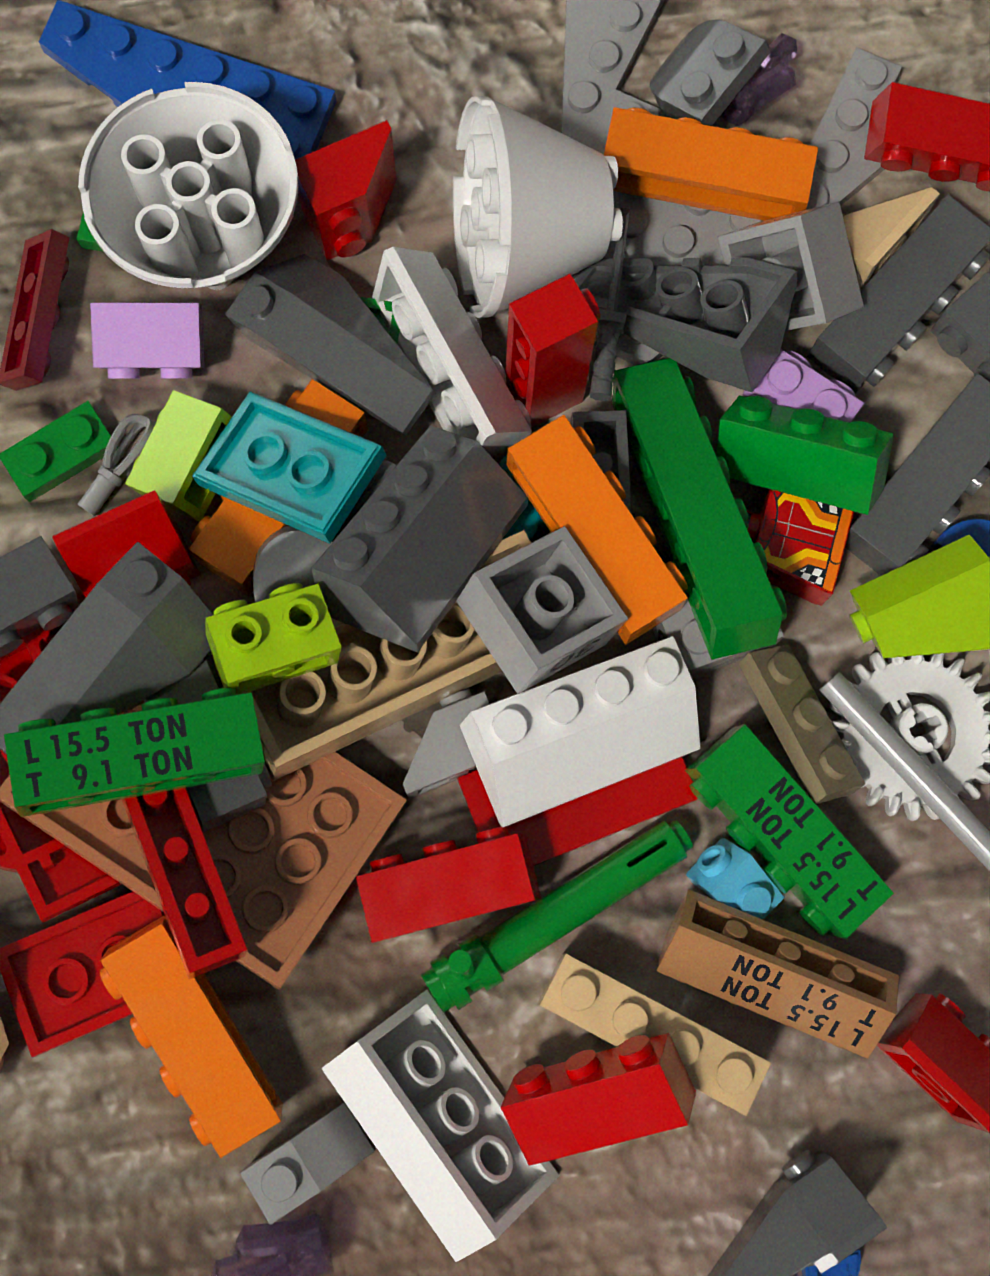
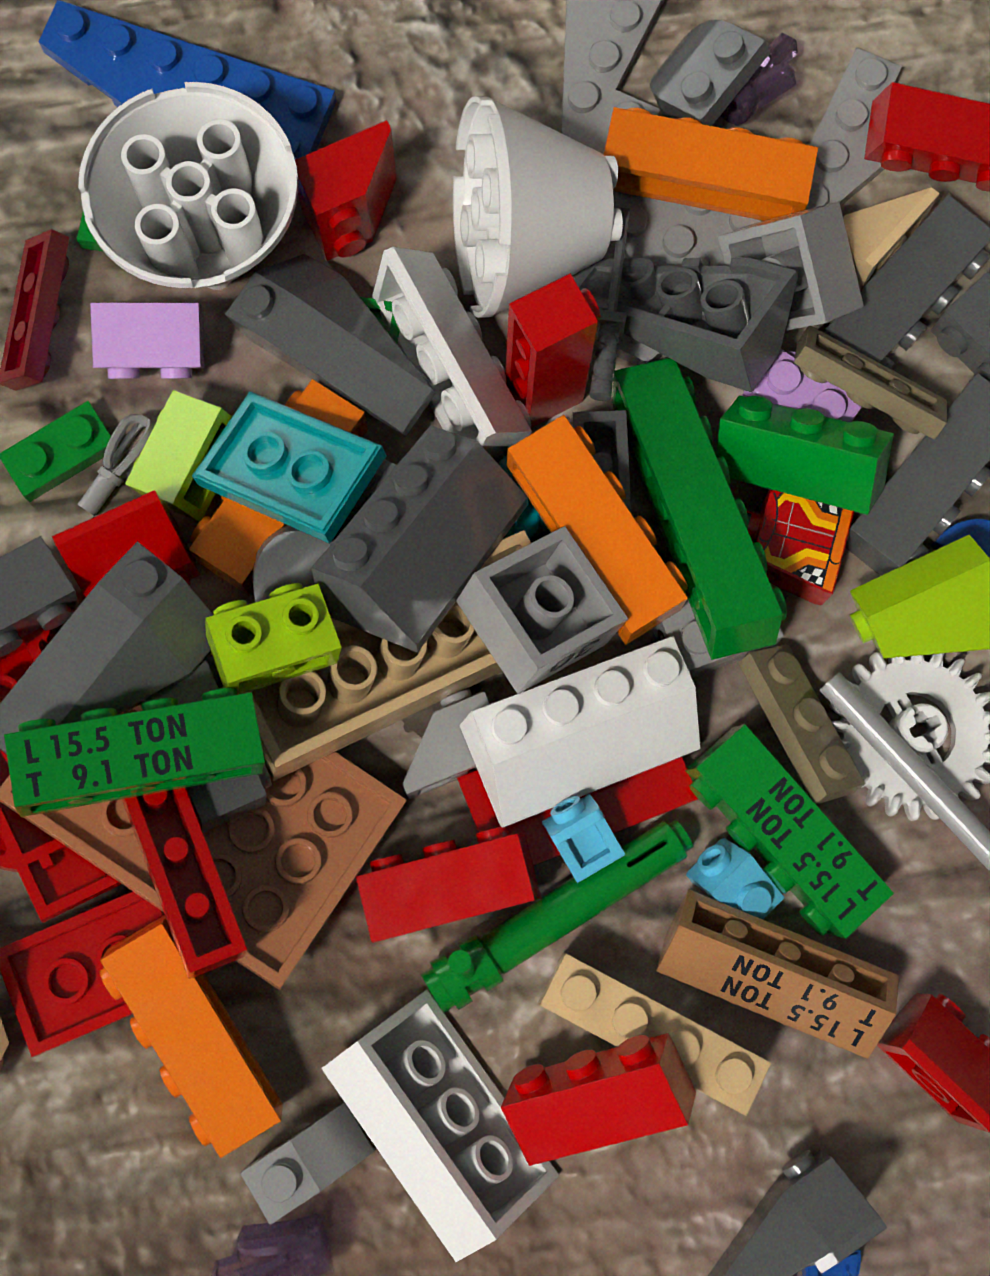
(582, 836): none -> medium azure bracket
(870, 383): none -> dark tan plate

